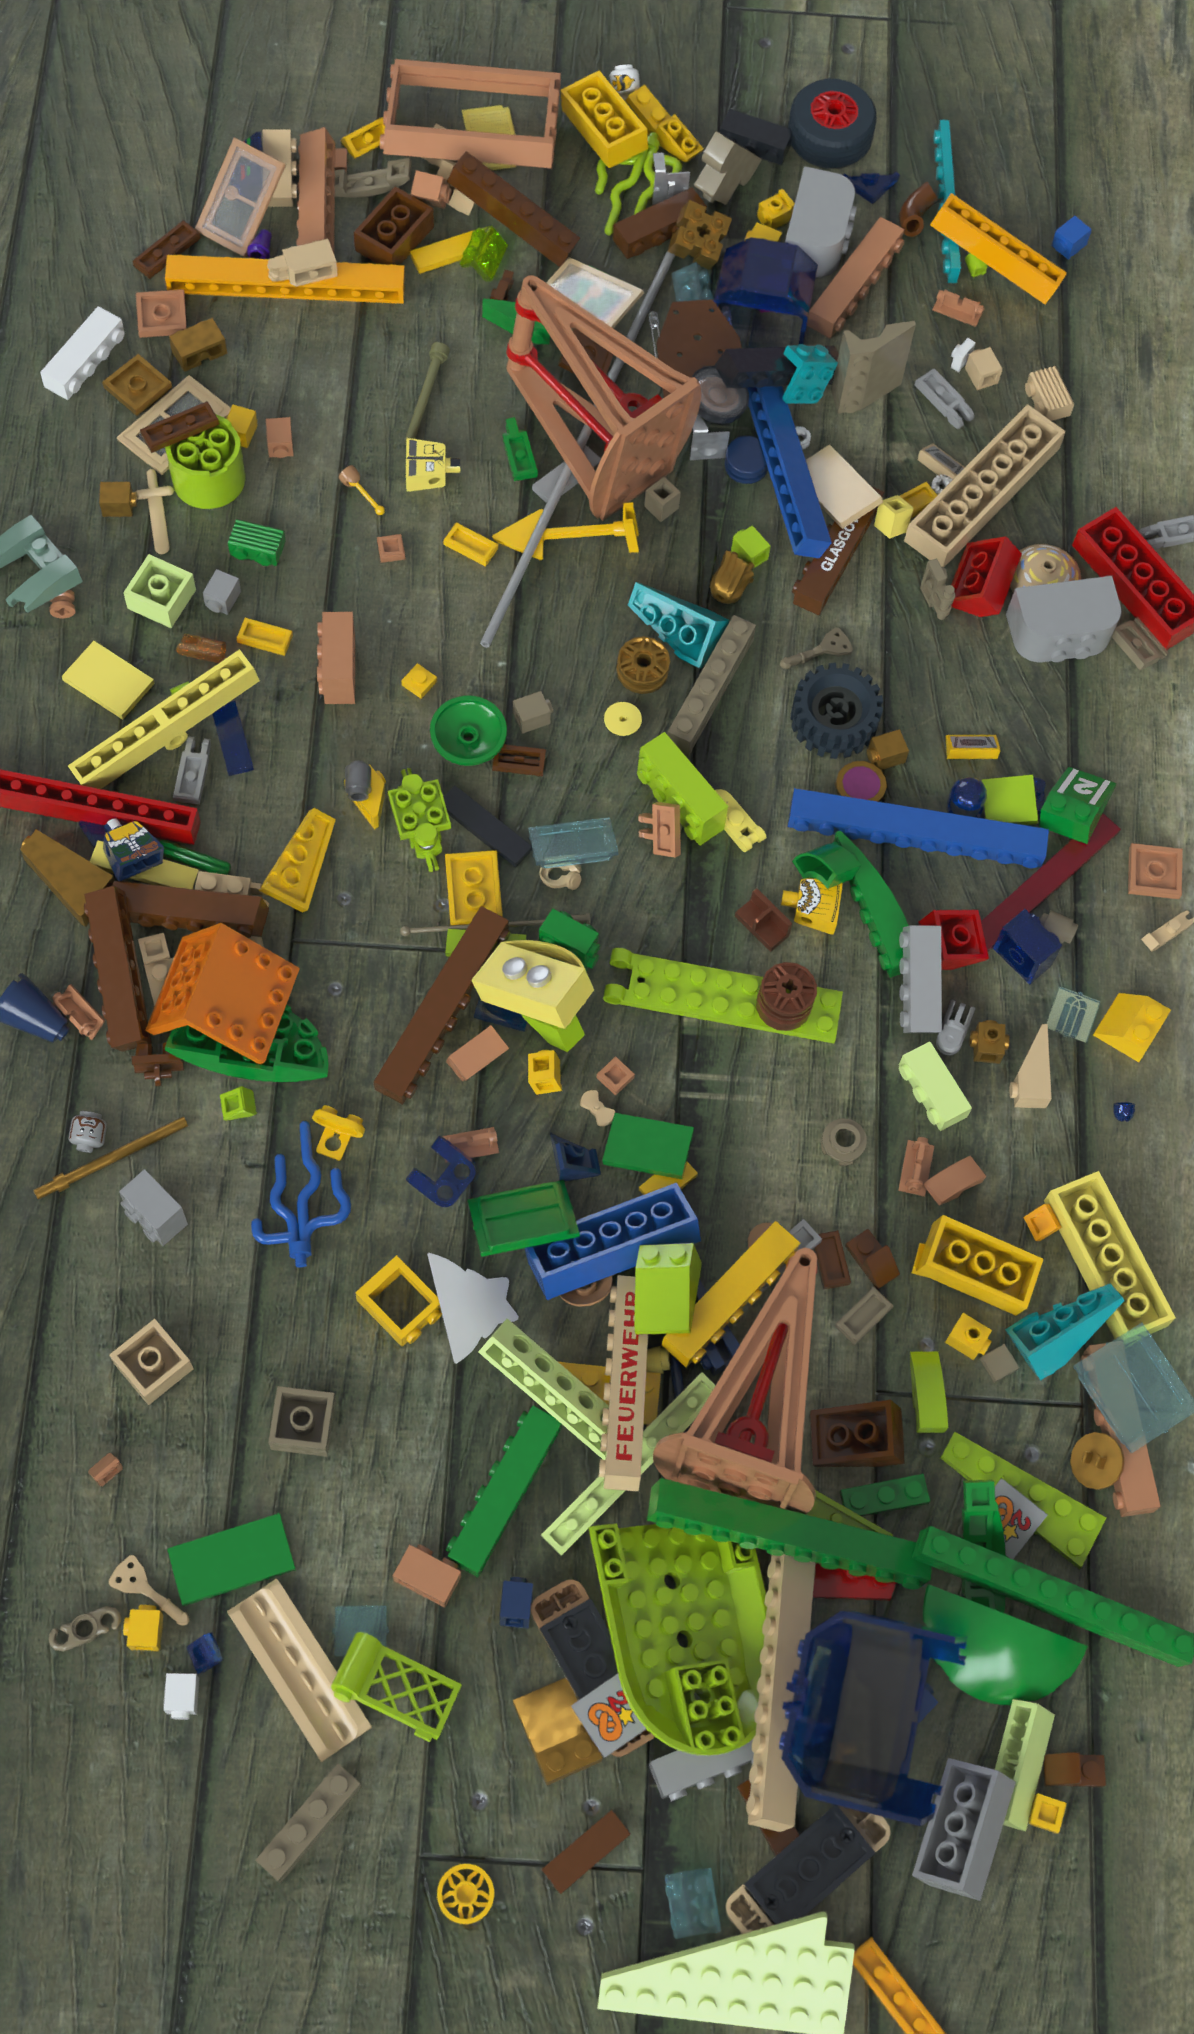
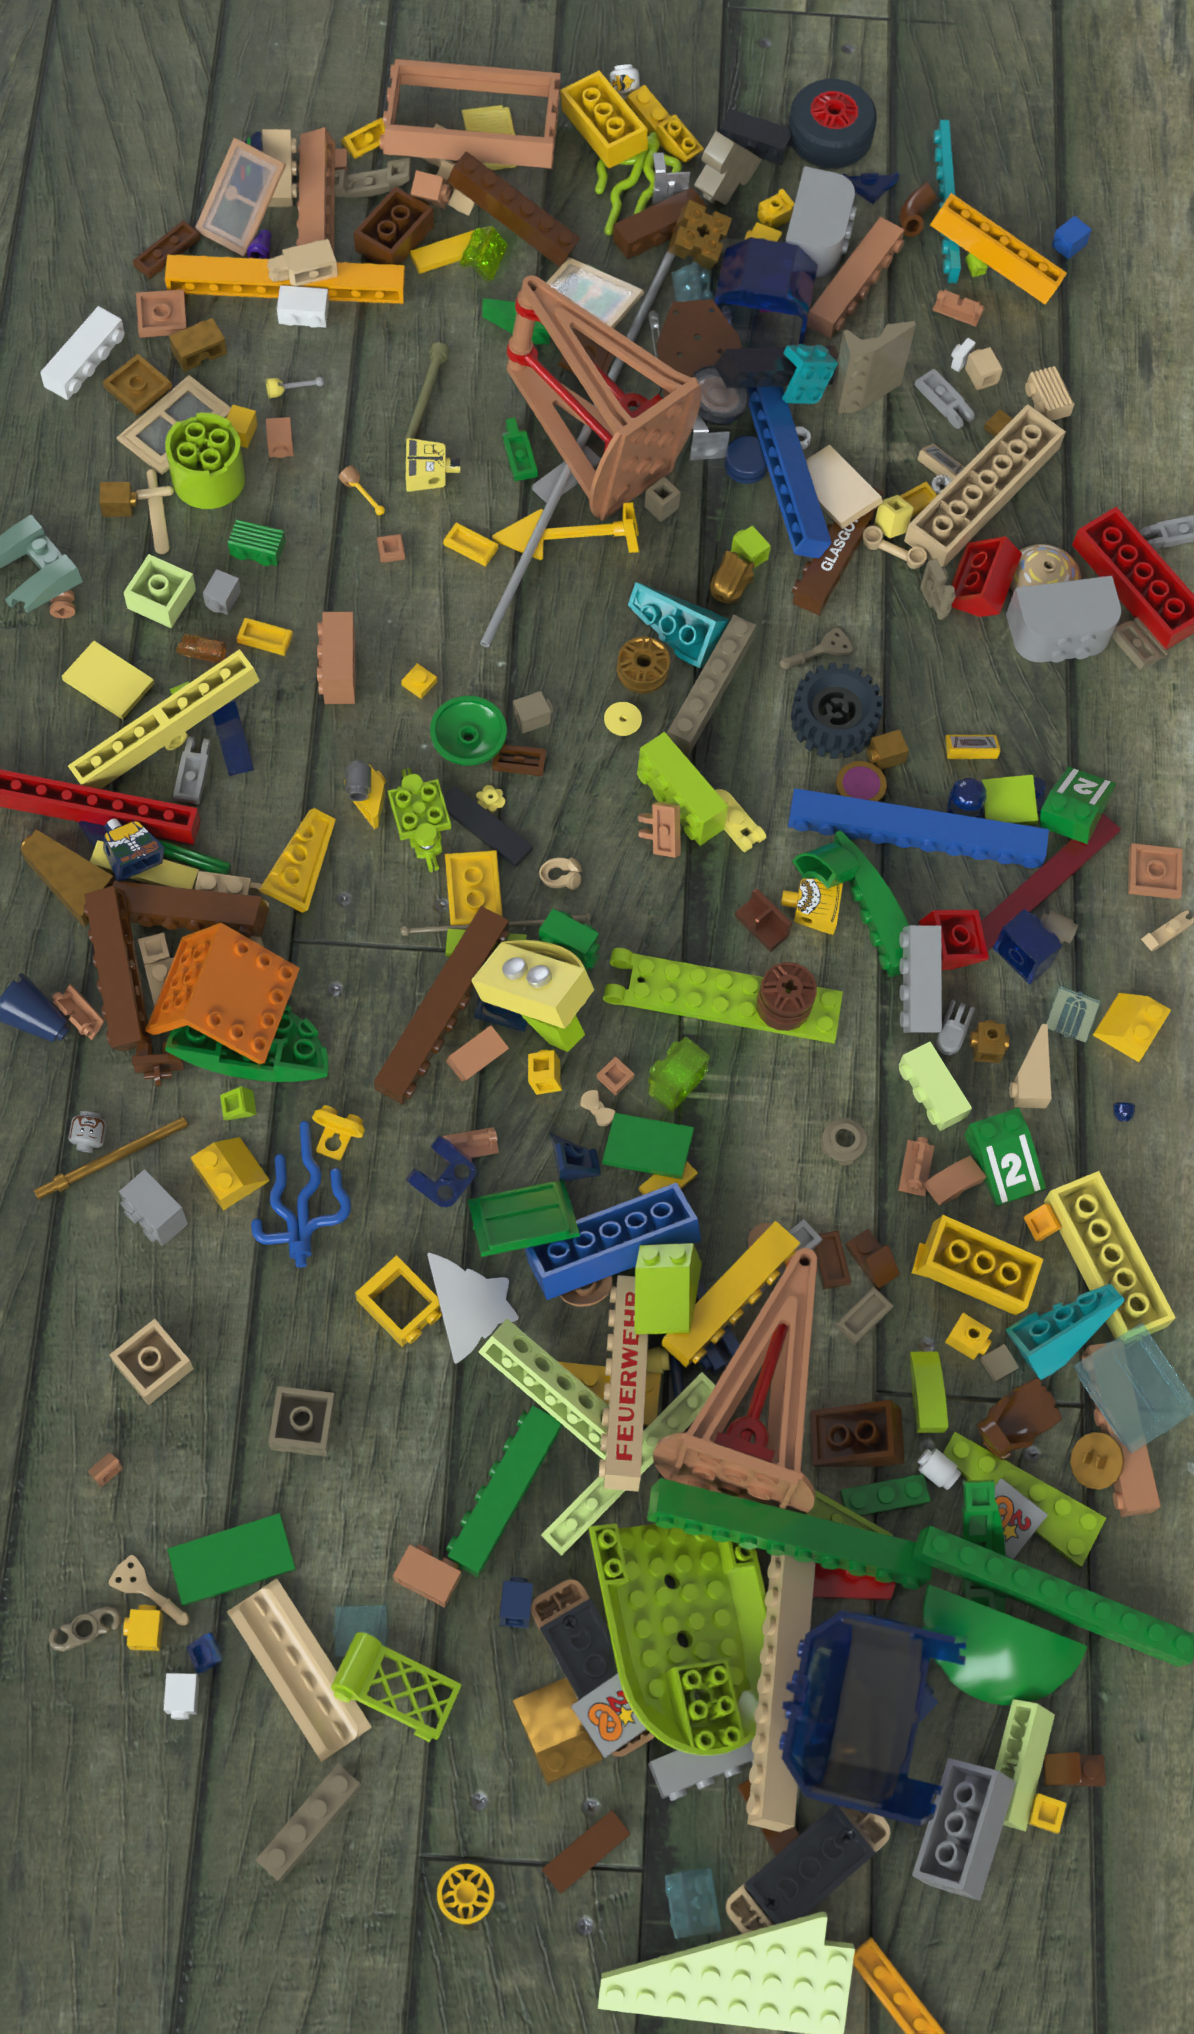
(179, 427): reddish brown tile -> none
(229, 1171): none -> yellow slope
(276, 387): none -> hinge
(303, 306): none -> white brick
(496, 800): none -> light yellow plant
(503, 287): reddish brown plate -> none
(573, 843): clear light blue piece -> none
(678, 1073): none -> clear neon green brick
(873, 540): none -> tan bar
(938, 1468): none -> white brick
(997, 423): none -> pearl gold tile
(1006, 1156): none -> green slope
(1018, 1419): none -> reddish brown hair

